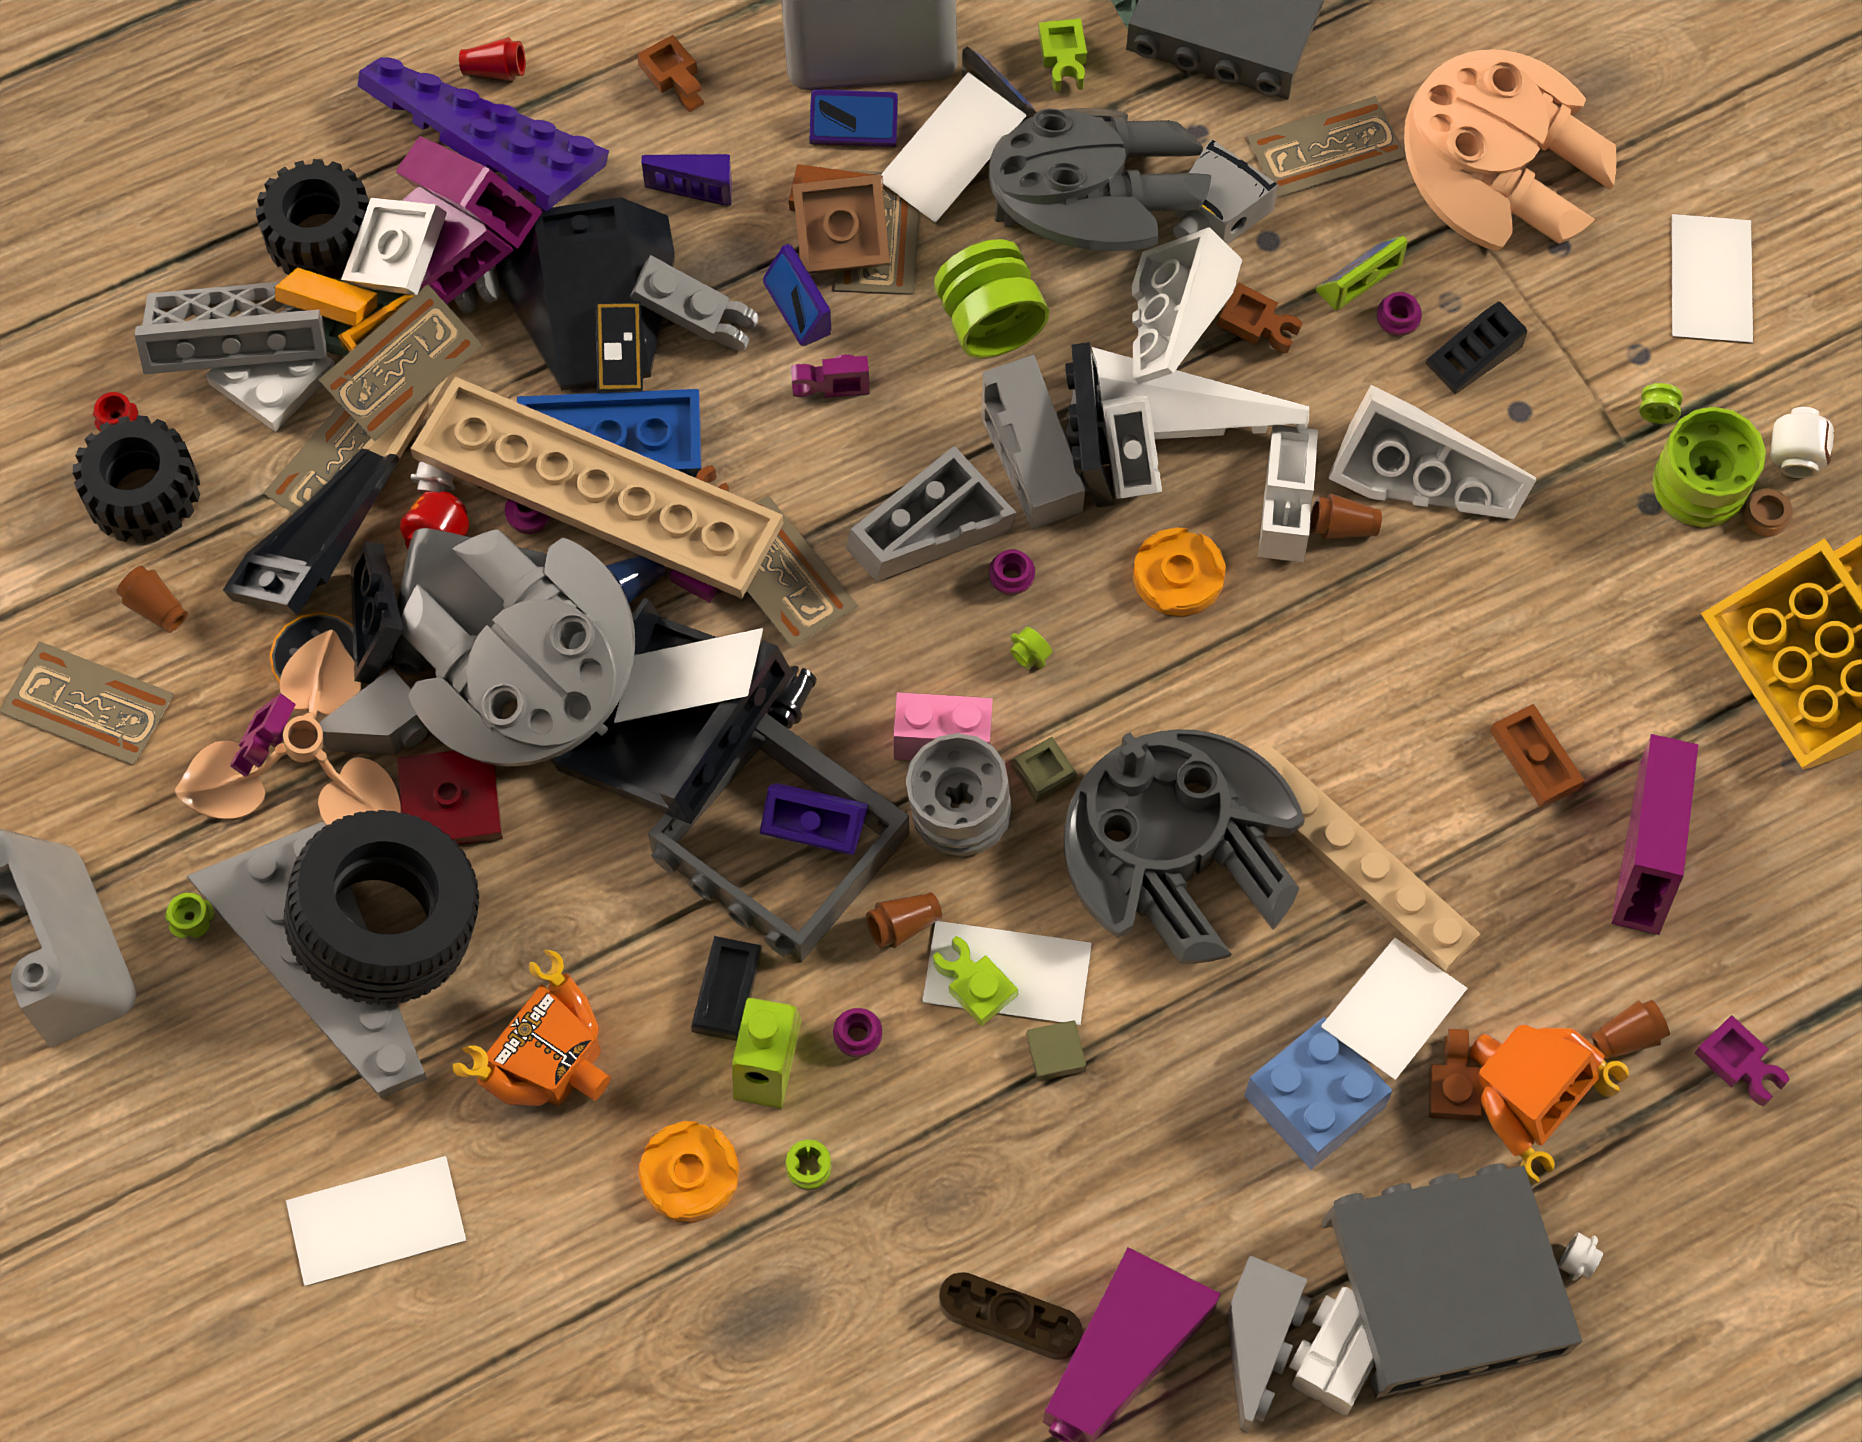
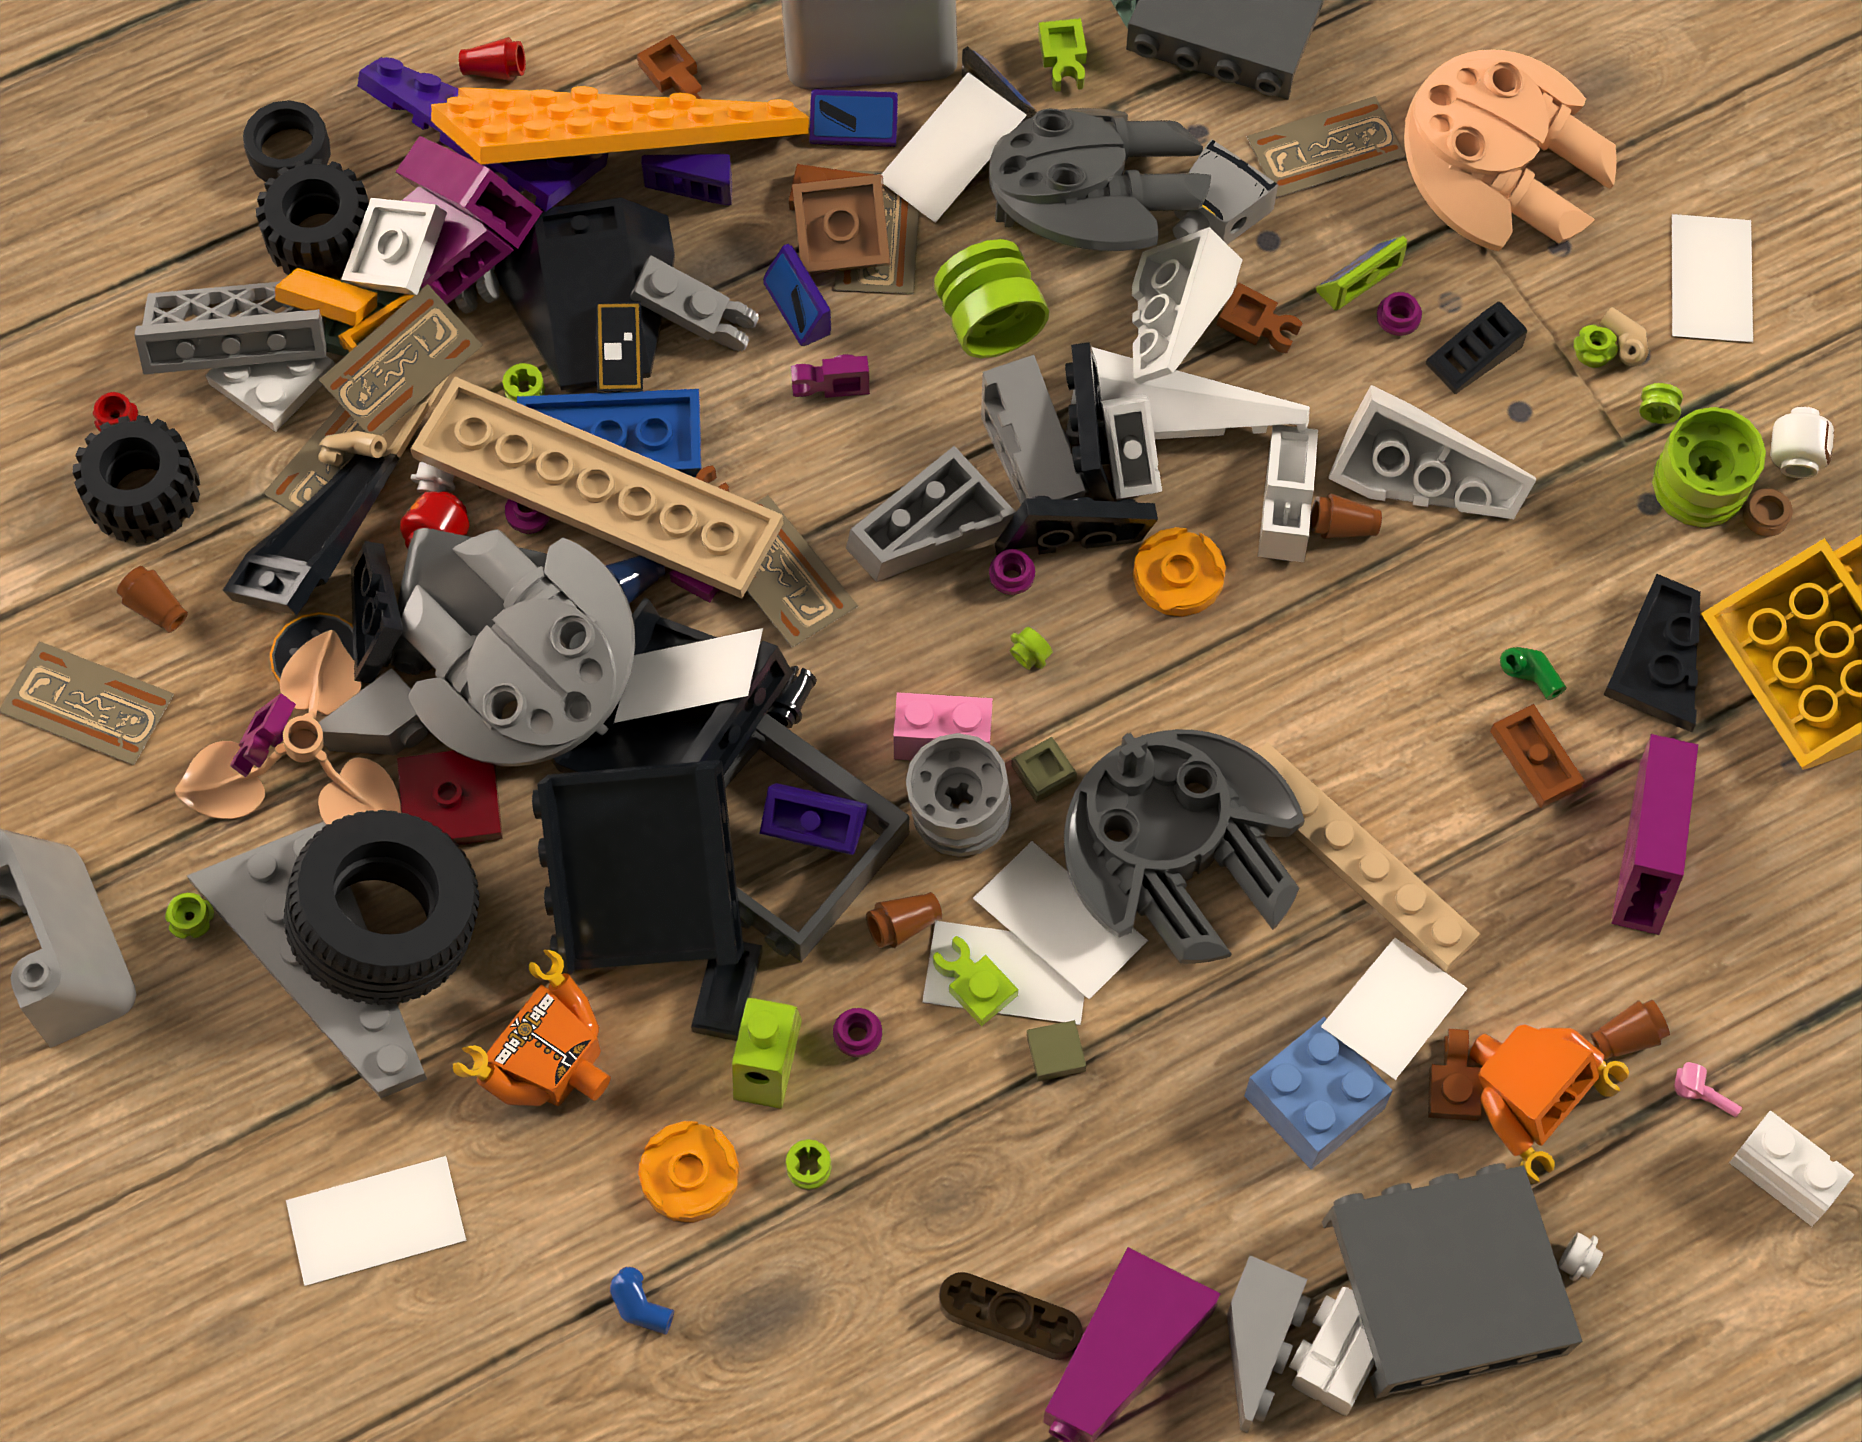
(278, 117): none -> black tyre
(353, 442): none -> tan arm
(519, 373): none -> lime bush
(552, 124): none -> light orange wing
(633, 1305): none -> blue arm
(639, 866): none -> black panel
(1044, 911): none -> white sticker
(1056, 522): none -> black wing
(1535, 667): none -> green arm
(1594, 355): none -> lime plate
(1631, 337): none -> tan arm
(1660, 656): none -> black wing
(1690, 1085): none -> bright pink hand
(1737, 1055): magenta plate -> none
(1791, 1168): none -> white brick

